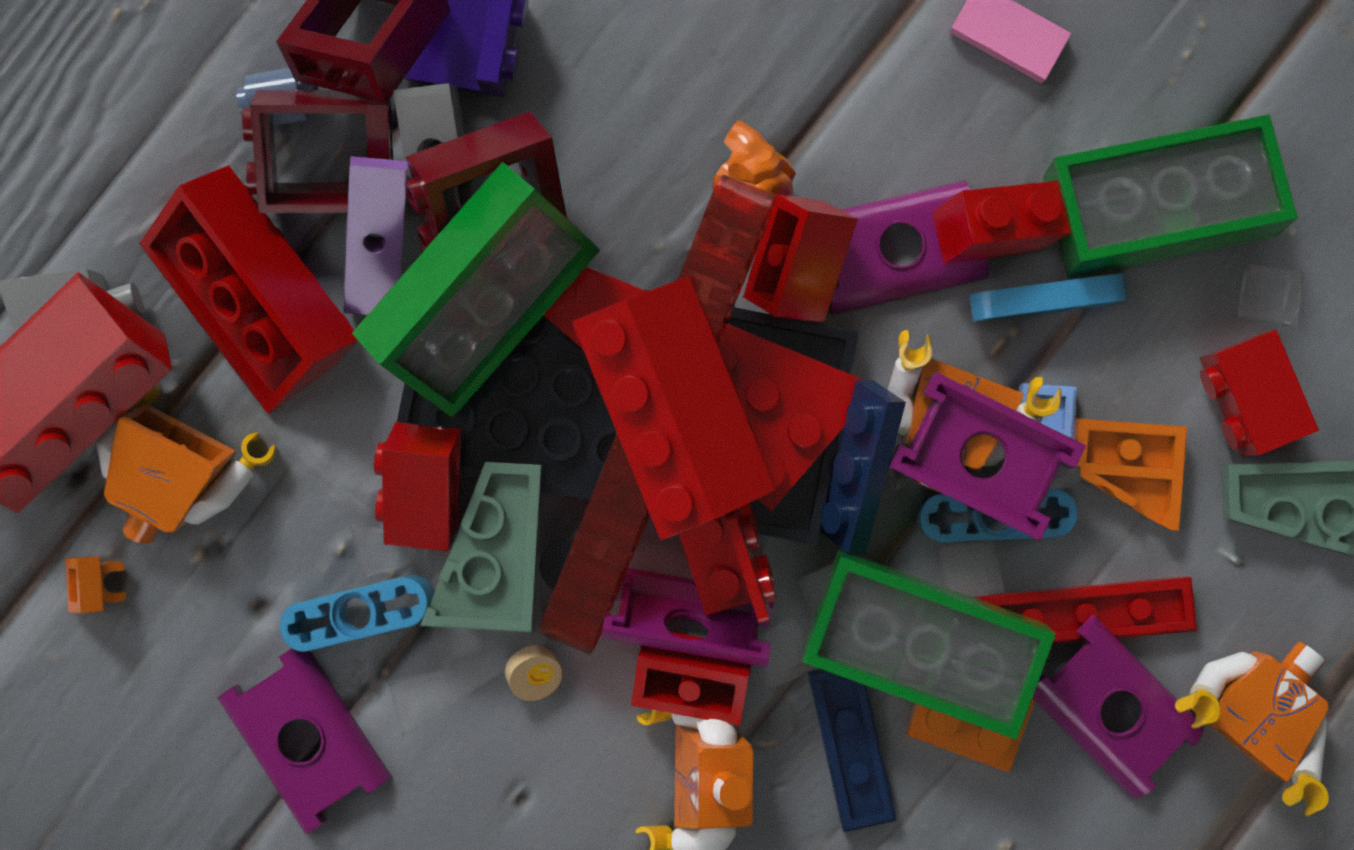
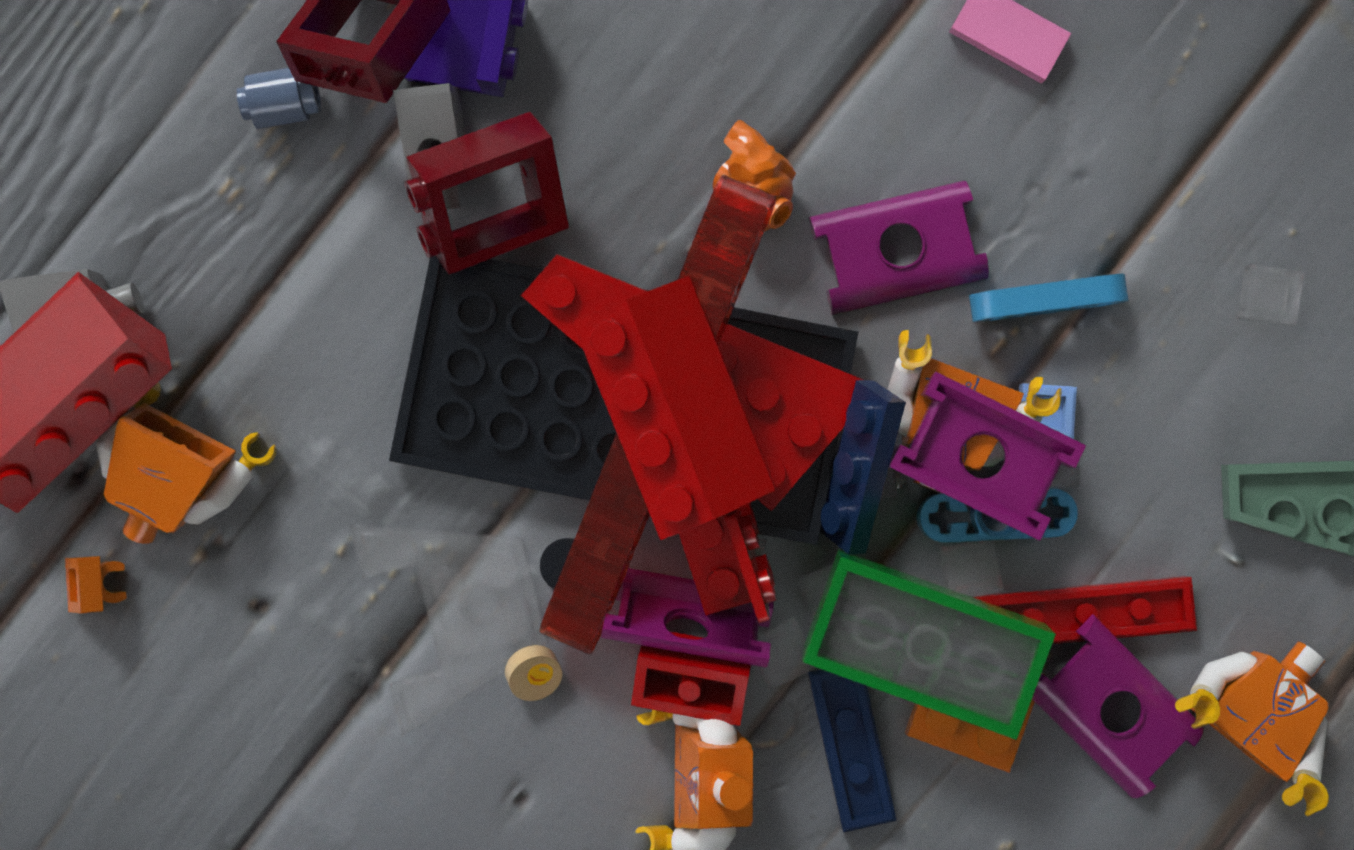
(247, 287): red slope -> none
(306, 197): dark red window -> none
(327, 636): dark azure beam -> none
(345, 753): magenta piece -> none
(377, 207): medium lavender tile -> none
(419, 486): red brick -> none
(475, 291): brick -> none
(494, 557): sand green wing -> none
(800, 258): red brick -> none
(1000, 221): red brick -> none
(1136, 465): orange wing -> none
(1172, 196): brick -> none
(1257, 394): red brick -> none

